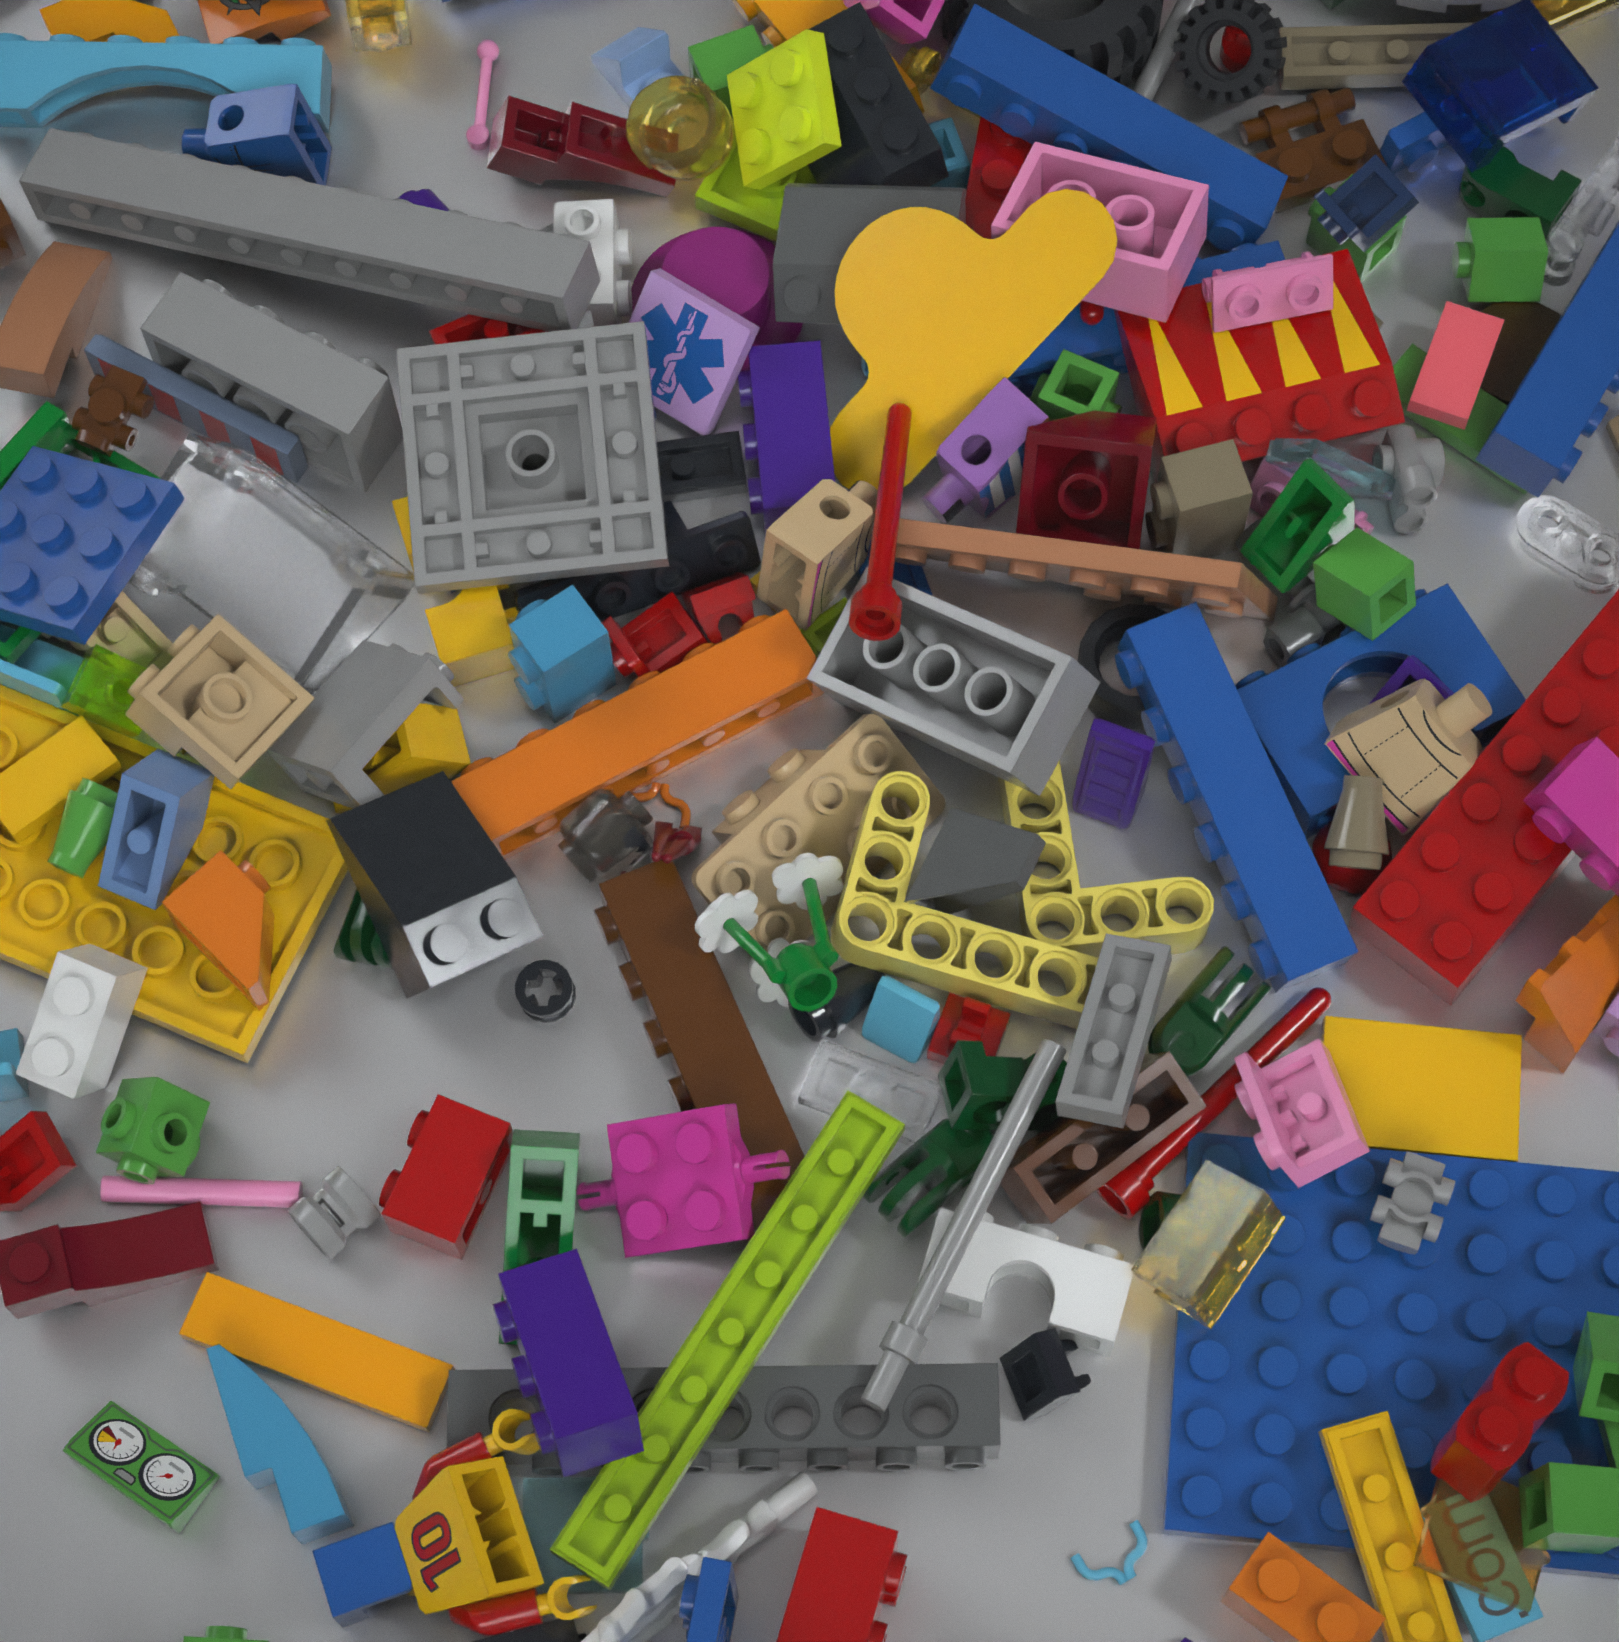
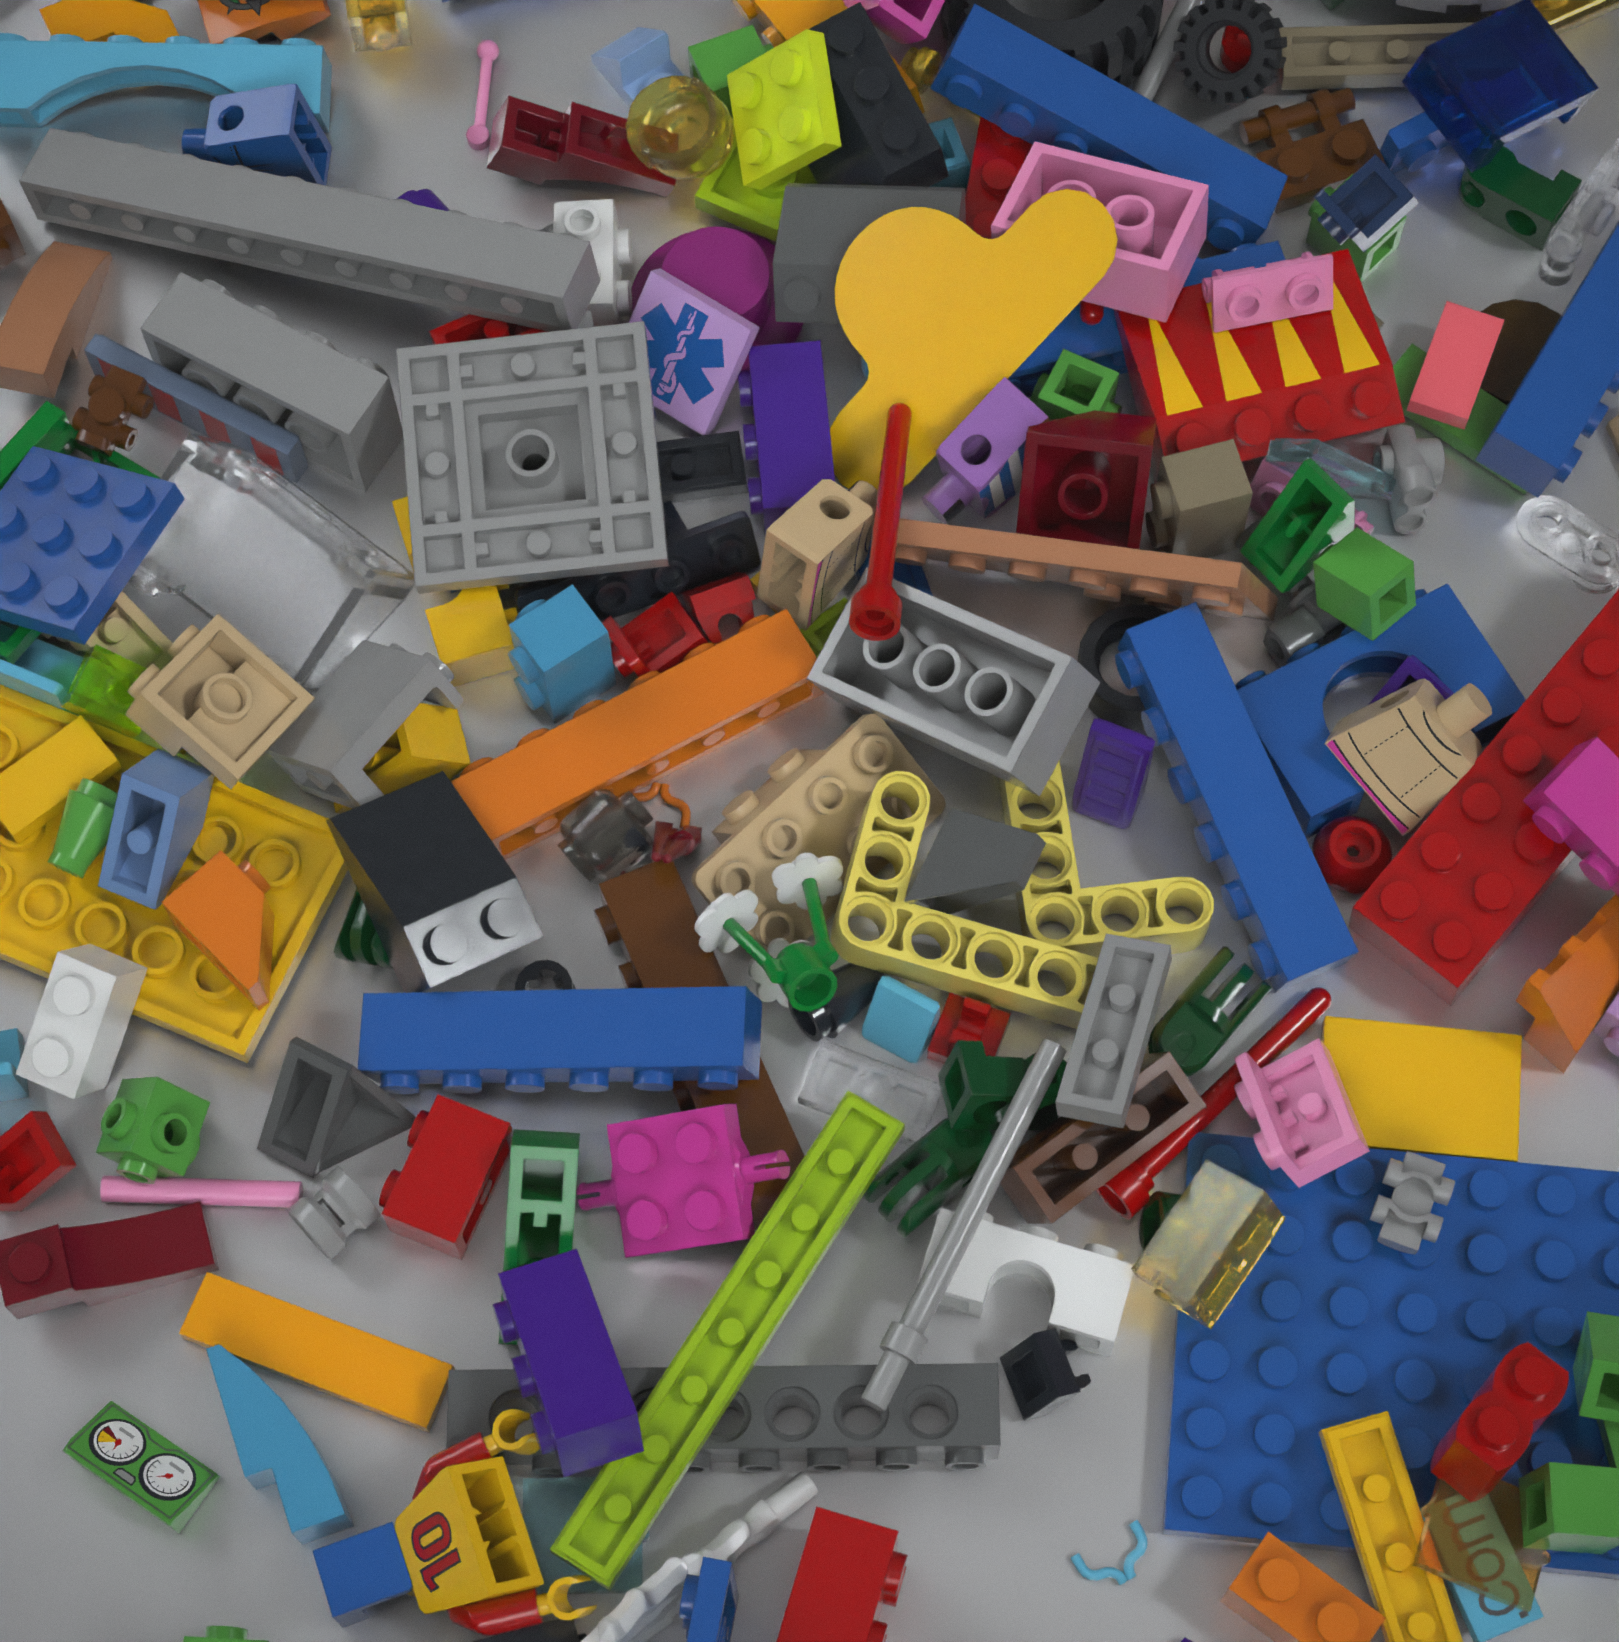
(326, 1111): none -> dark grey slope
(561, 1037): none -> blue brick
(1358, 826): dark tan cone -> none
(1501, 259): bright green brick -> none

